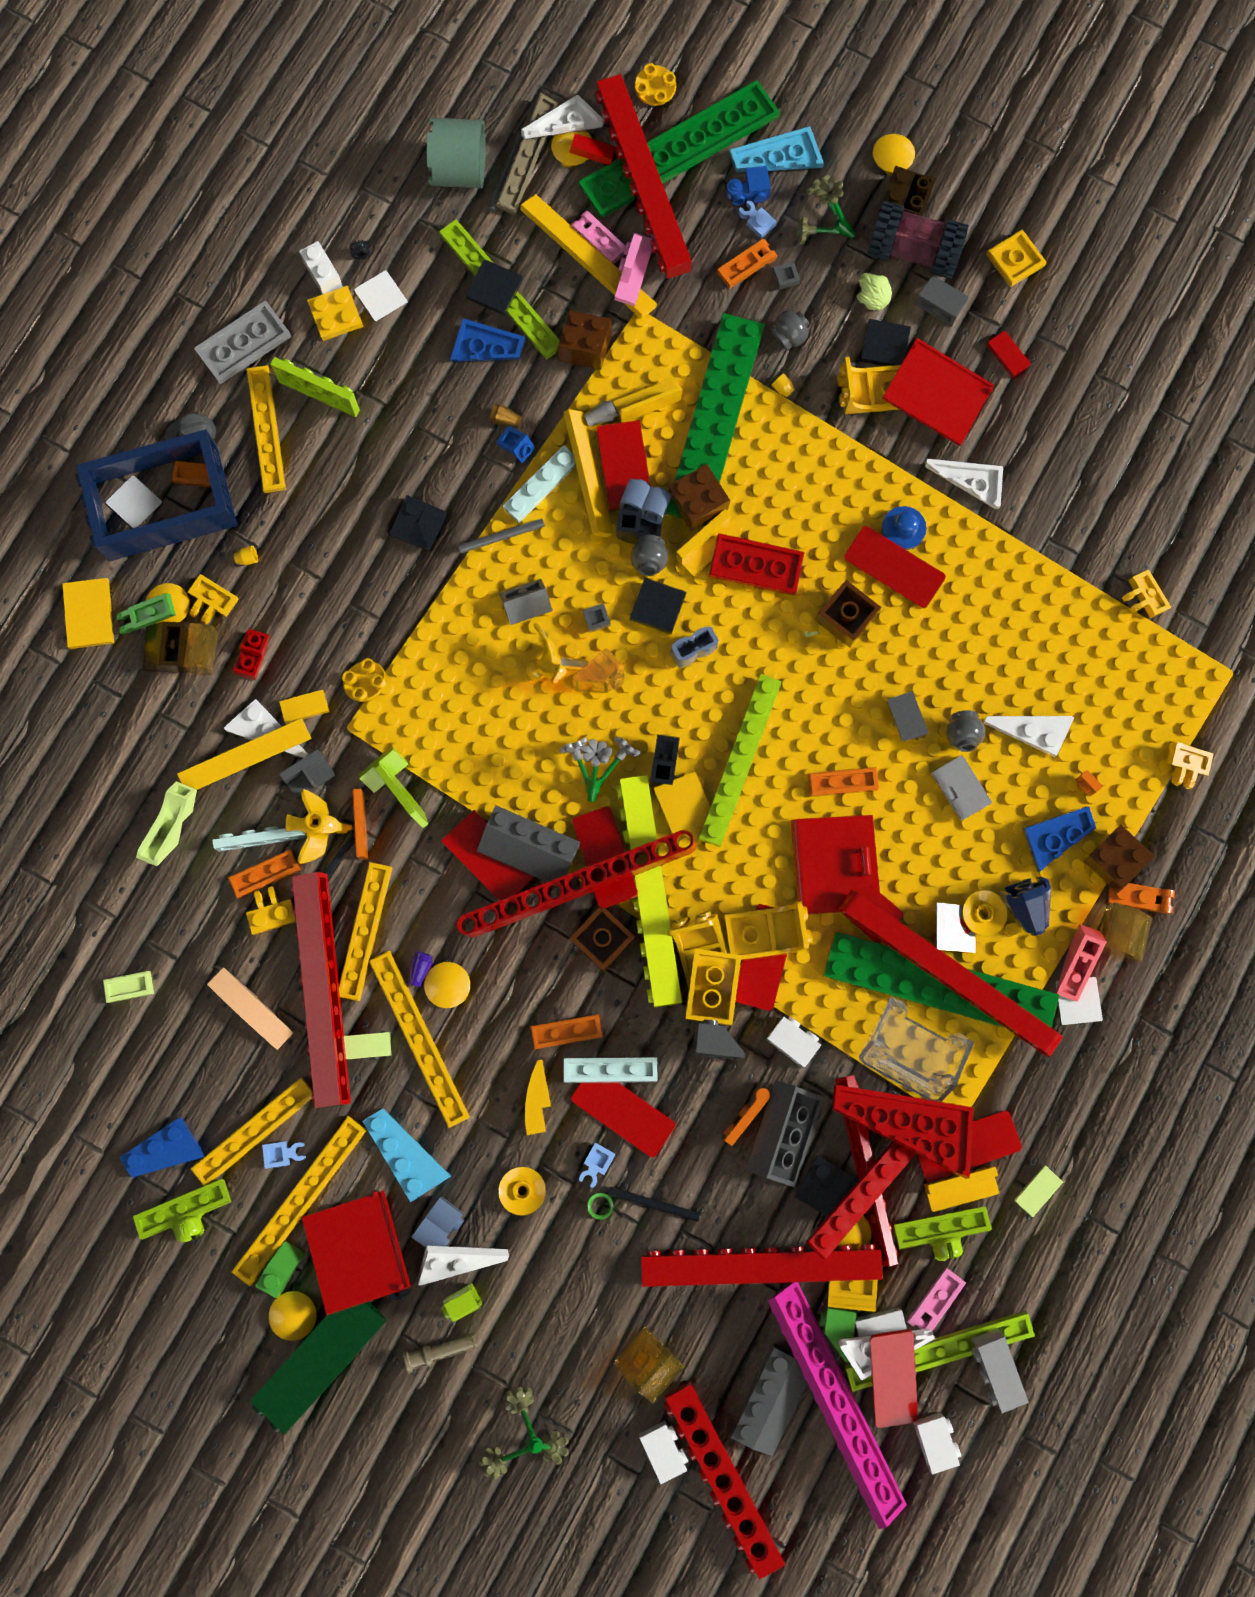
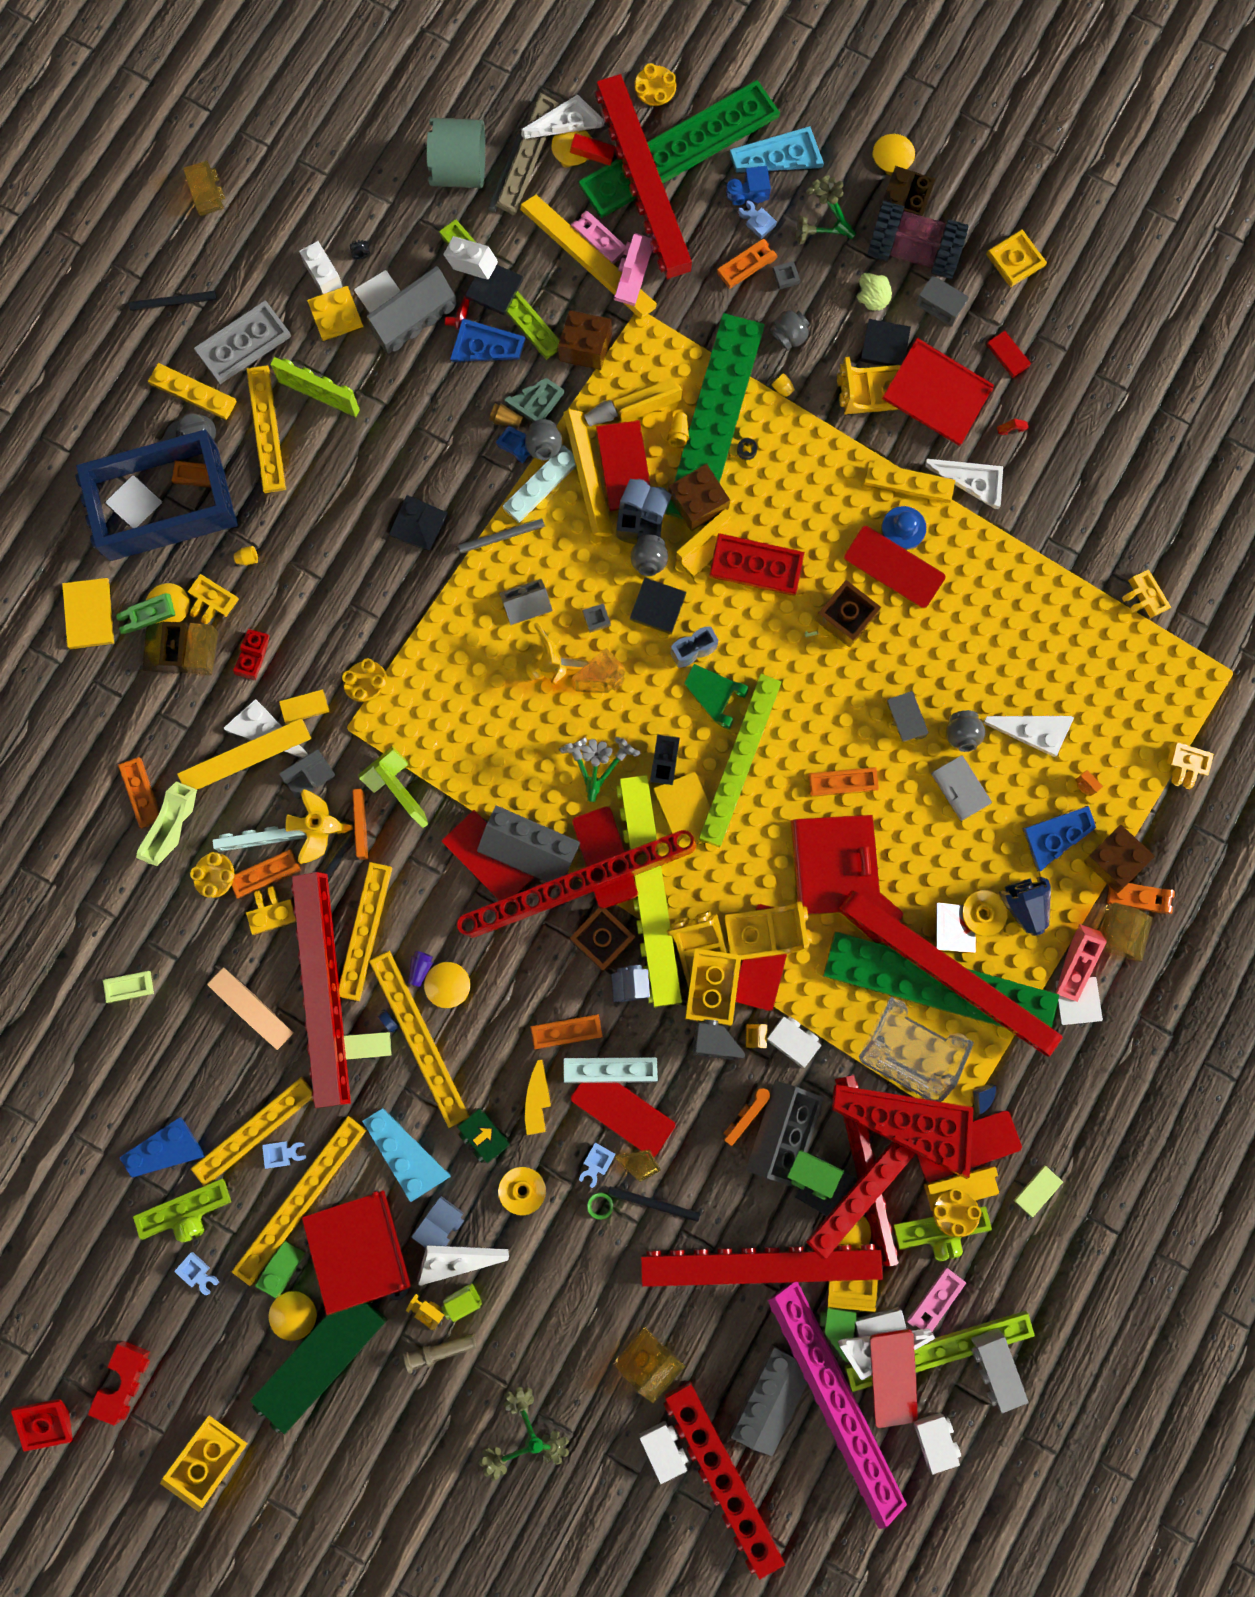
(42, 1424): none -> red slope
(129, 1363): none -> red arch
(139, 791): none -> orange tile
(172, 300): none -> black bar
(192, 391): none -> yellow plate
(194, 1271): none -> light blue plate
(203, 187): none -> clear yellow brick
(203, 1463): none -> yellow slope
(213, 875): none -> yellow dish
(387, 1020): none -> dark blue tile
(412, 310): none -> dark grey slope
(426, 1312): none -> yellow plate
(461, 314): none -> red bar
(470, 257): none -> white brick
(483, 1136): none -> dark green brick
(536, 400): none -> sand green wing
(543, 439): none -> dark grey piece
(630, 984): none -> sand blue brick
(639, 1164): none -> clear yellow piece
(679, 432): none -> yellow cone
(714, 693): none -> green flag
(746, 455): none -> black bush
(756, 1036): none -> yellow tile
(815, 1174): none -> bright green brick
(909, 482): none -> yellow plate
(956, 1213): none -> yellow dish
(983, 1098): none -> dark blue tile
(1014, 424): none -> red tile

